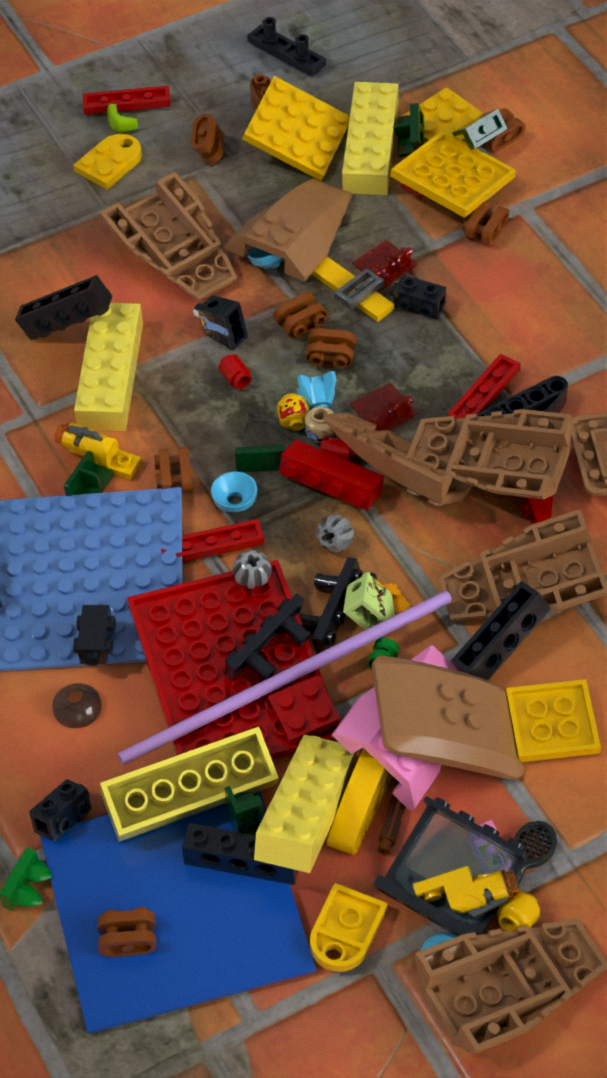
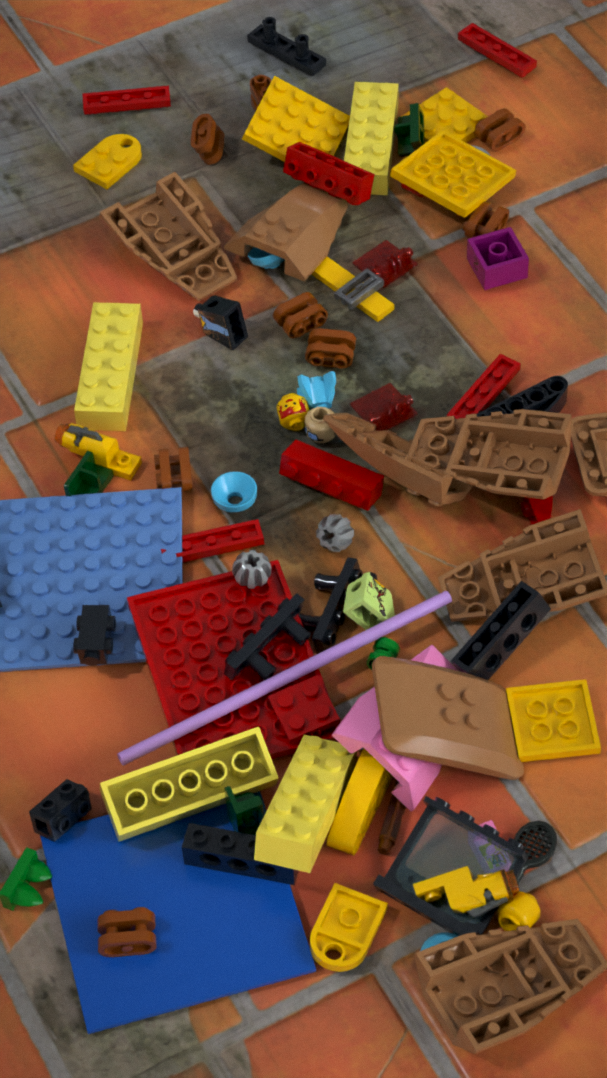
(64, 308): black brick -> none
(79, 713): clear smoke piece -> none
(120, 123): lime hair -> none
(235, 371): red brick -> none
(258, 458): dark green panel -> none
(328, 173): none -> red brick
(338, 448): red brick -> none
(399, 601): light orange piece -> none
(419, 296): black brick -> none
(482, 128): panel -> none
(497, 50): none -> red plate
(497, 258): none -> magenta brick

